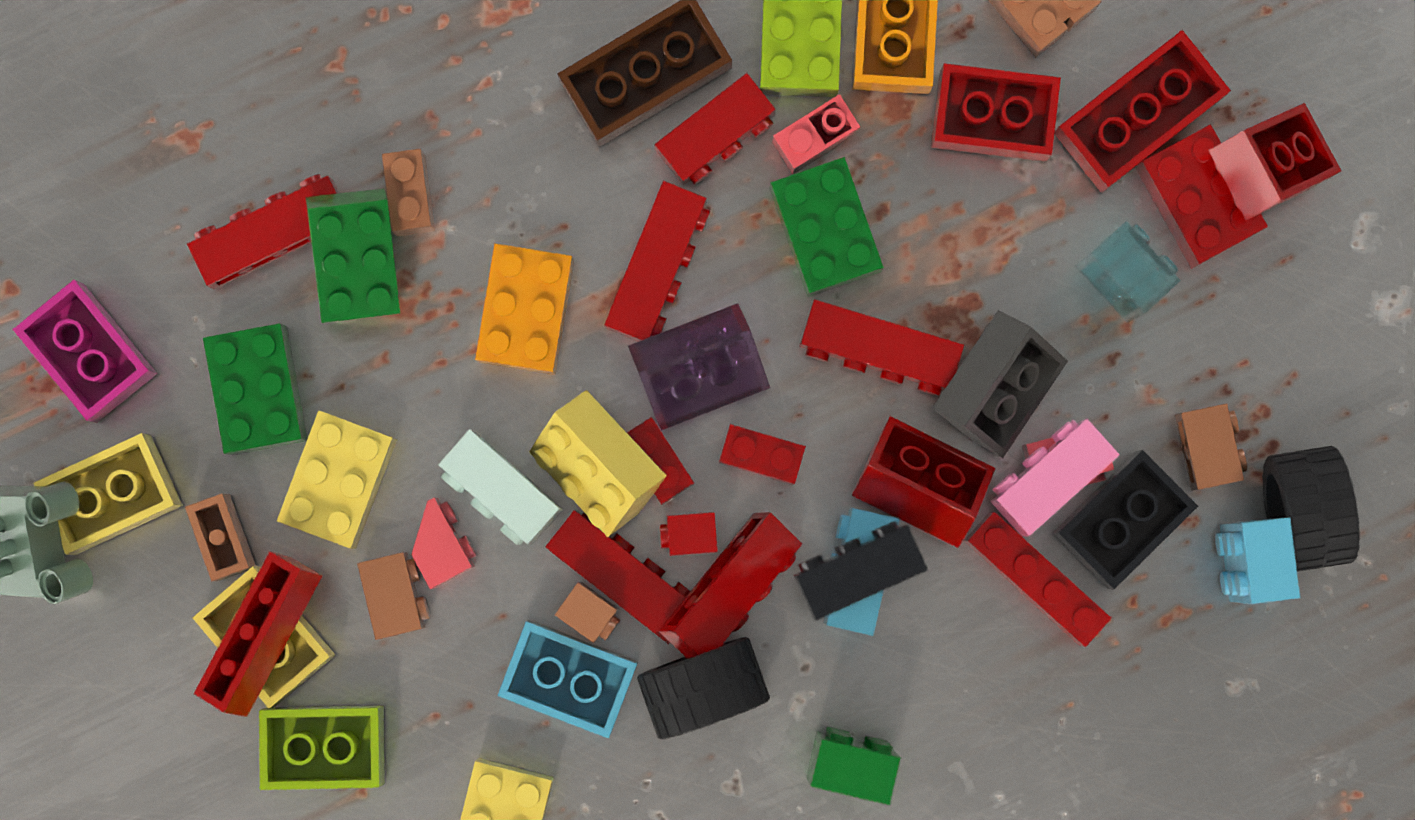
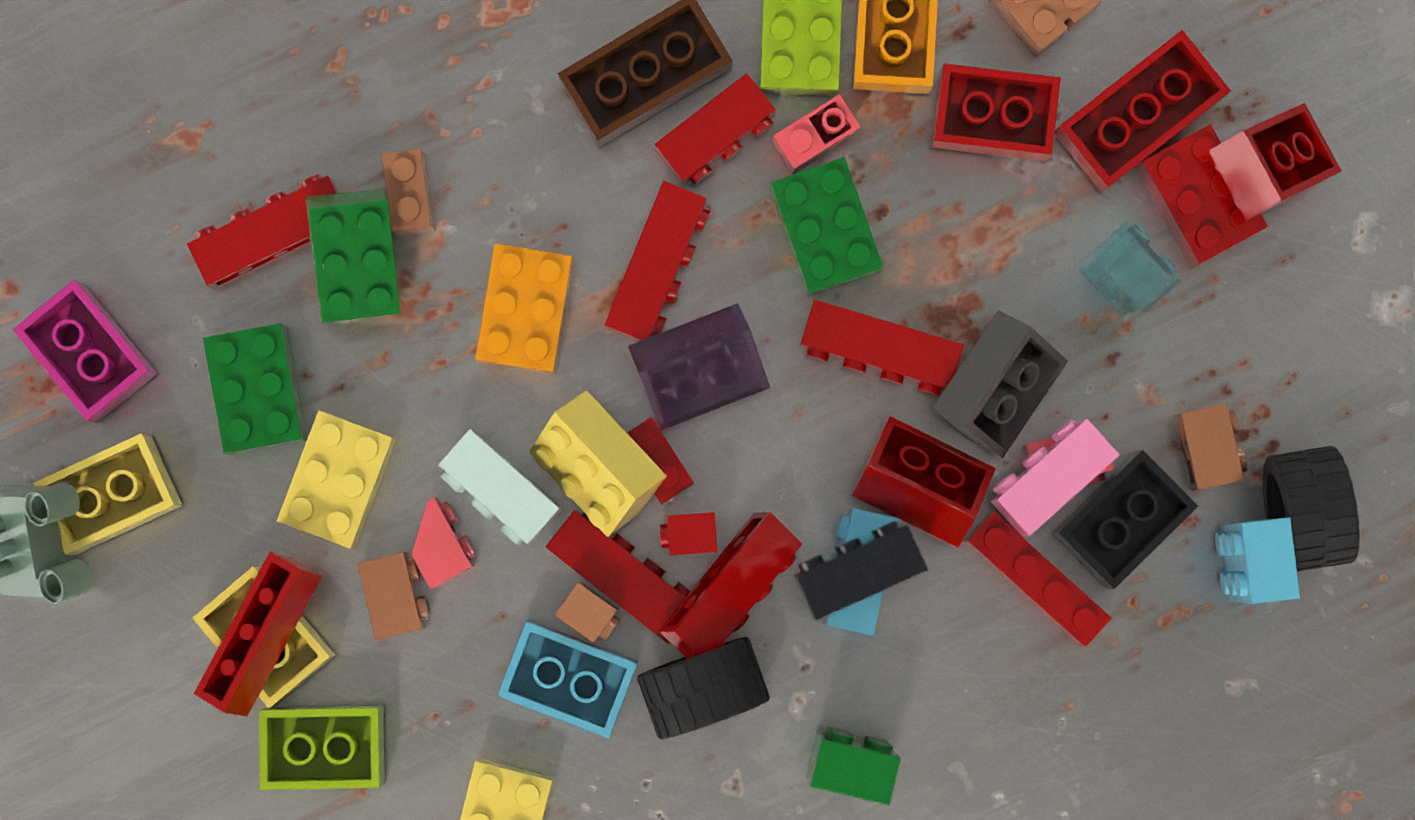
(220, 537): nougat brick -> none
(762, 454): red brick -> none

